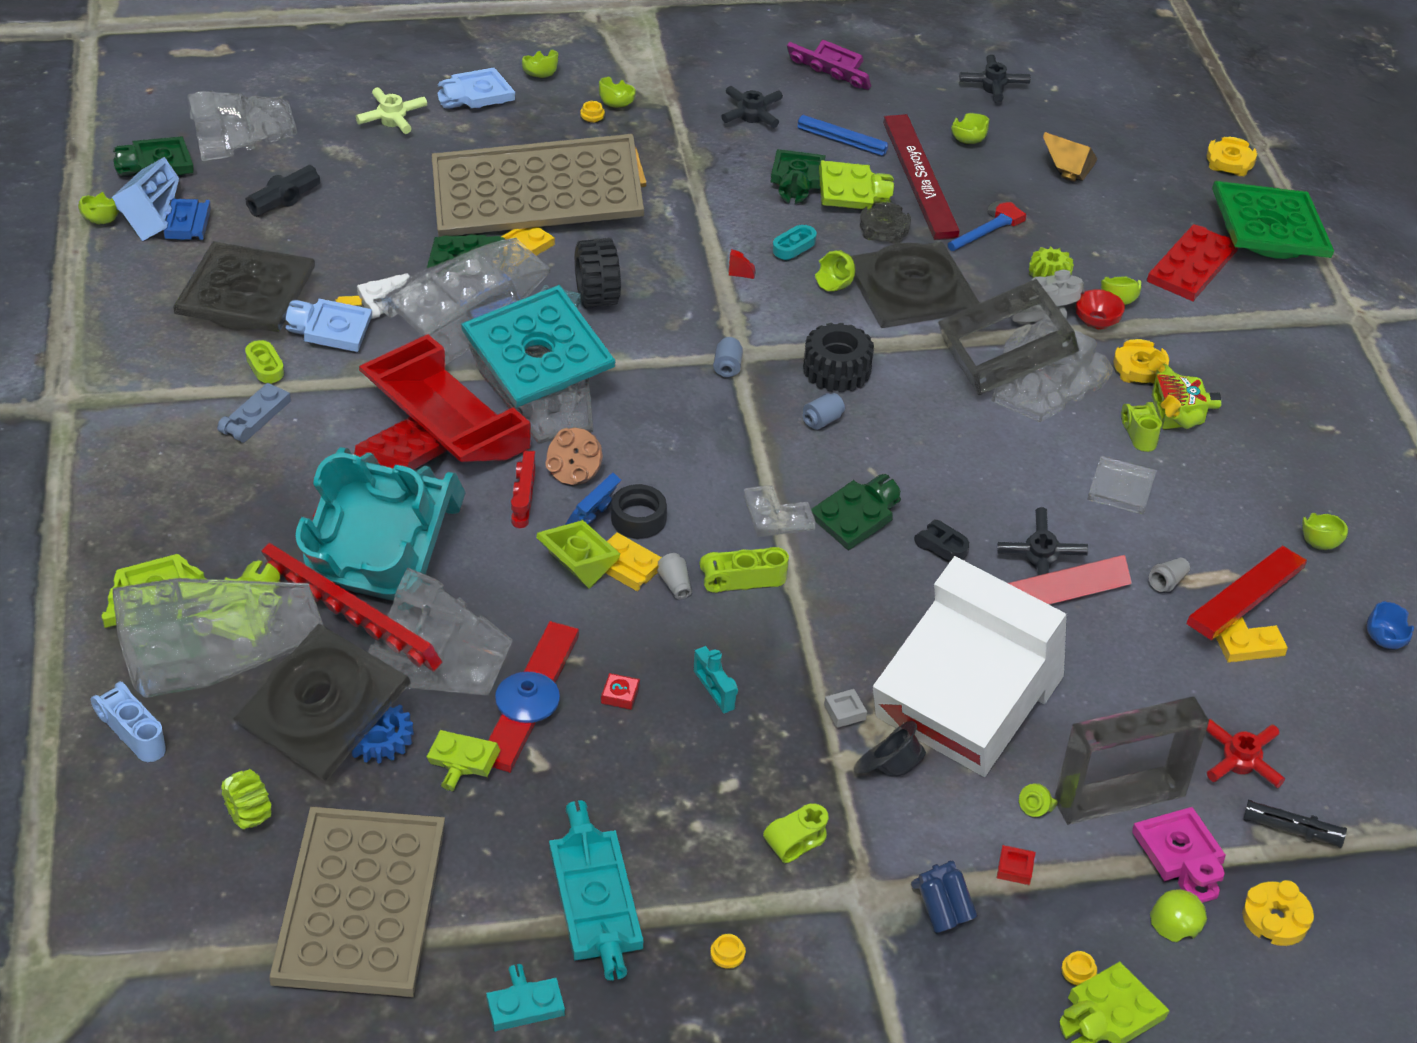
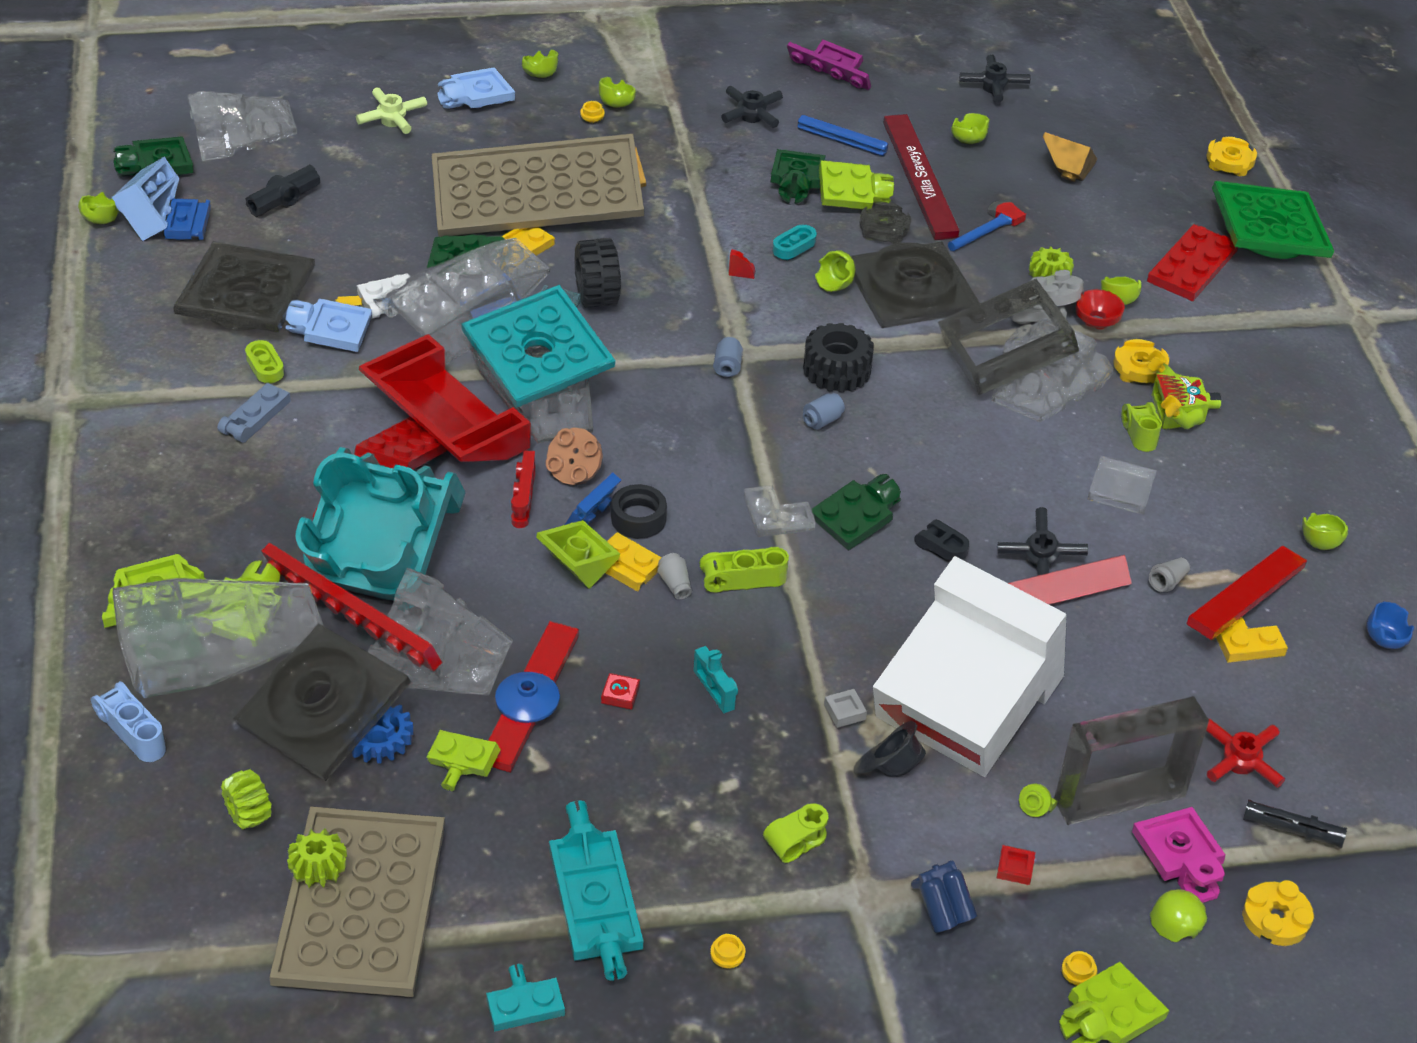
(317, 857): none -> lime gear

